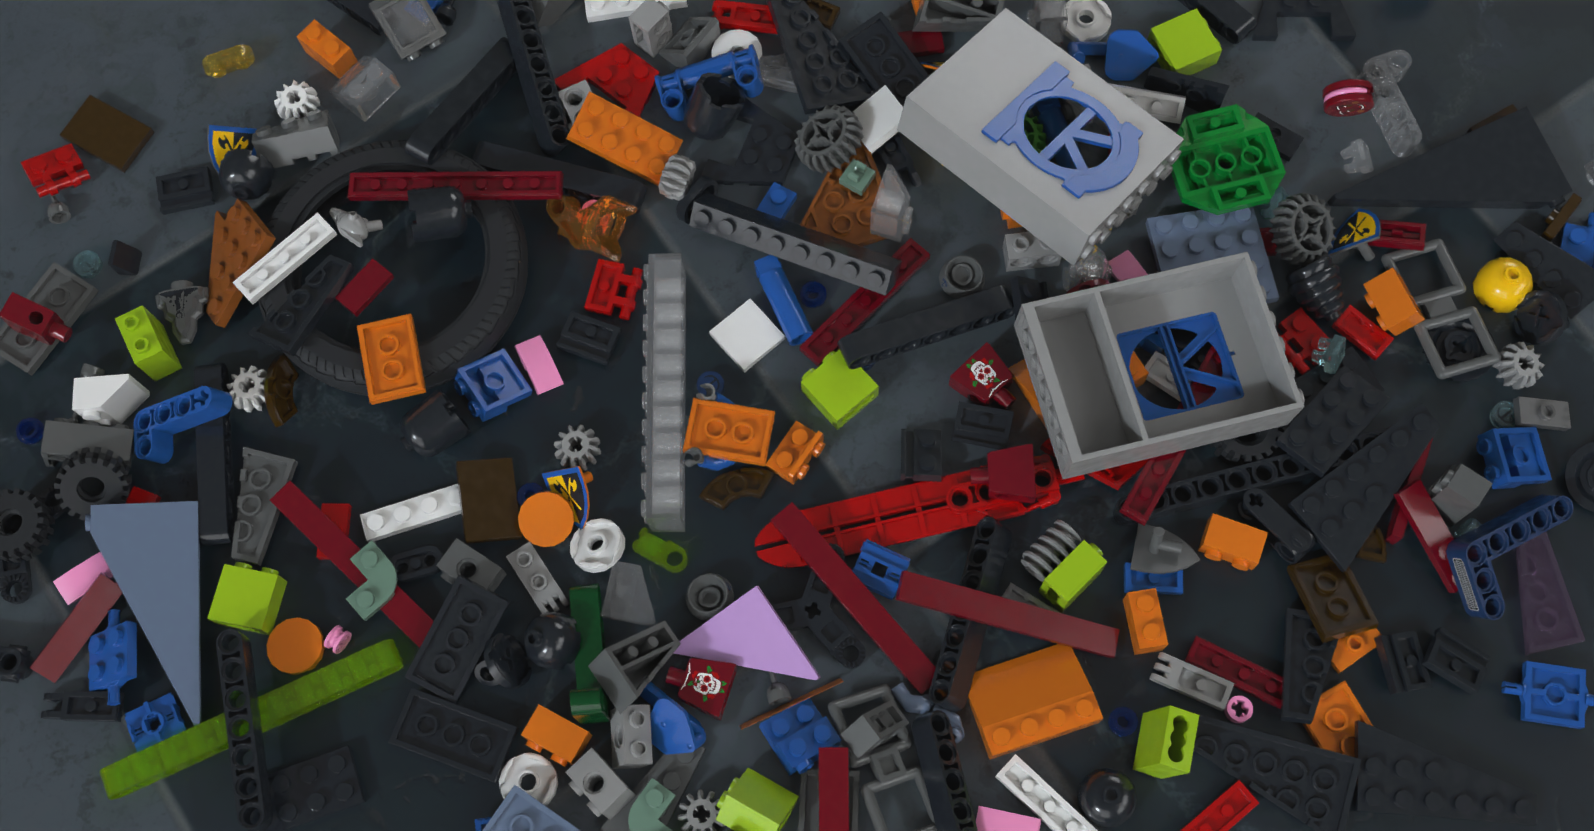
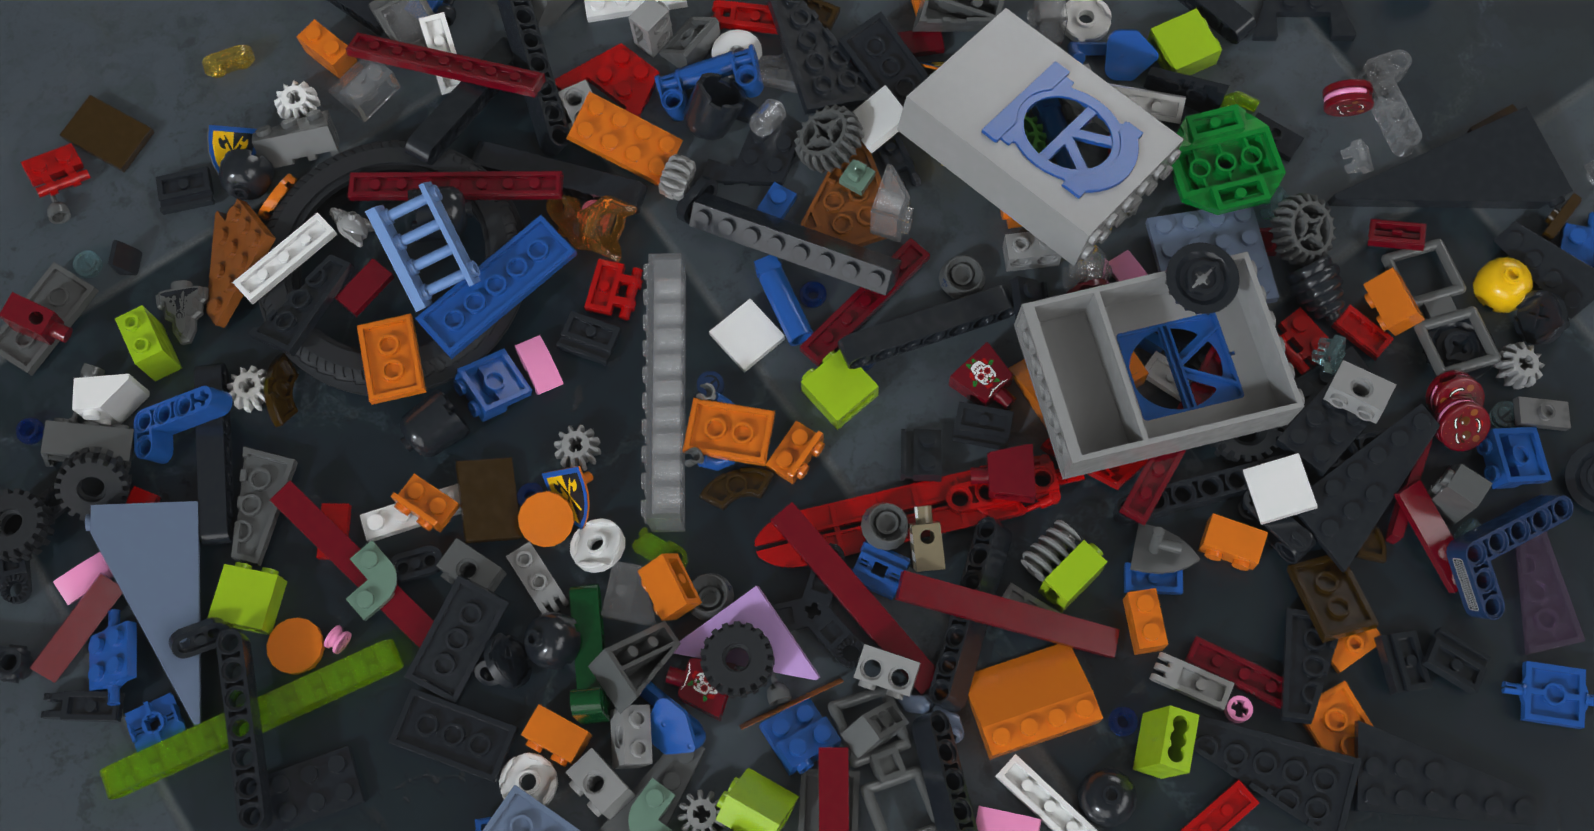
(197, 636): none -> black plate
(276, 196): none -> orange tile
(396, 245): none -> medium blue fence
(425, 502): none -> orange bracket
(438, 37): none -> white plate
(446, 64): none -> dark red tile
(505, 281): none -> blue tile
(669, 587): none -> orange brick
(737, 681): none -> black tyre
(767, 117): none -> clear brick
(885, 526): none -> dark grey hat
(889, 664): none -> light grey brick
(926, 554): none -> dark tan torso
(1199, 259): none -> black gear
(1242, 99): none -> clear neon green arm
(1280, 489): none -> white tile
(1352, 379): none -> light grey brick
(1356, 232): shield -> none
(1453, 384): none -> dark red head
(1462, 423): none -> dark red head

